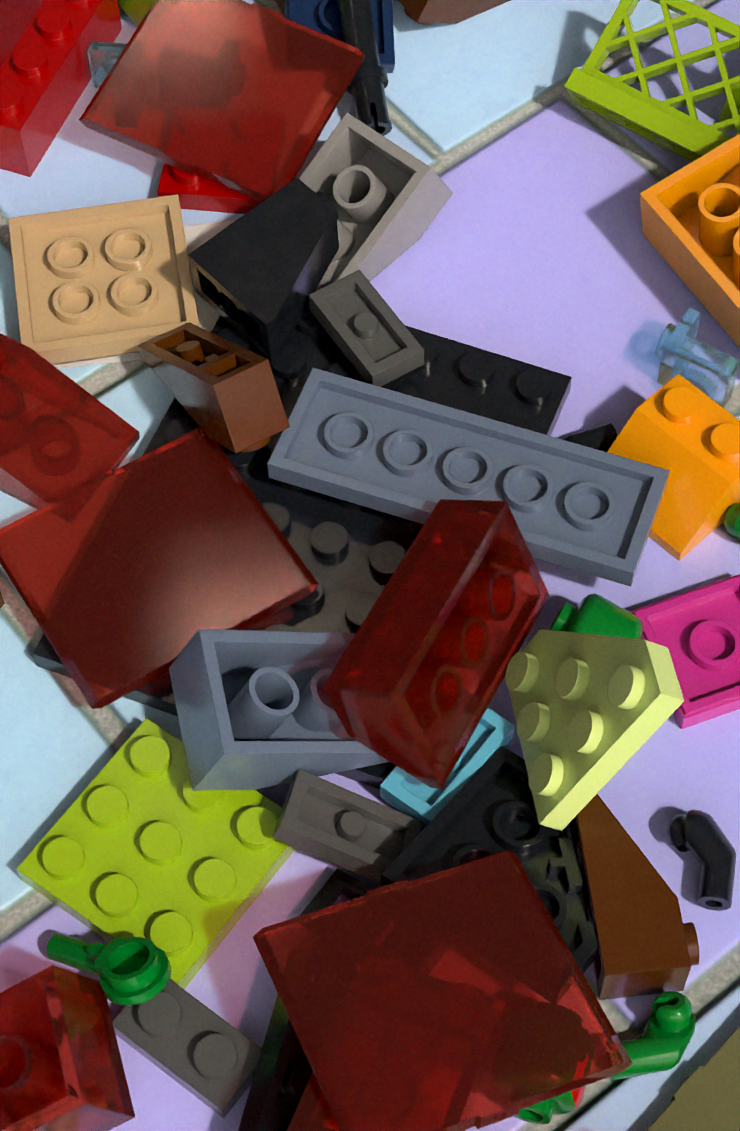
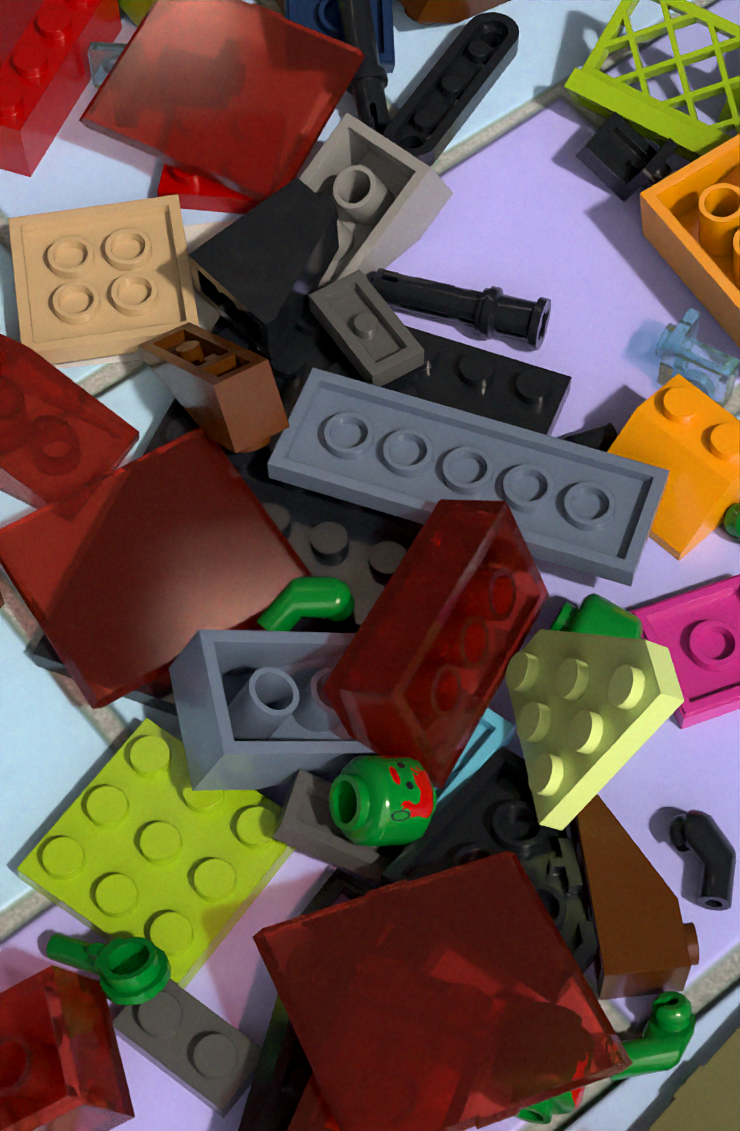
(308, 598): none -> green arm
(382, 800): none -> green head
(455, 86): none -> black plate
(486, 311): none -> black pin
(625, 158): none -> black bracket

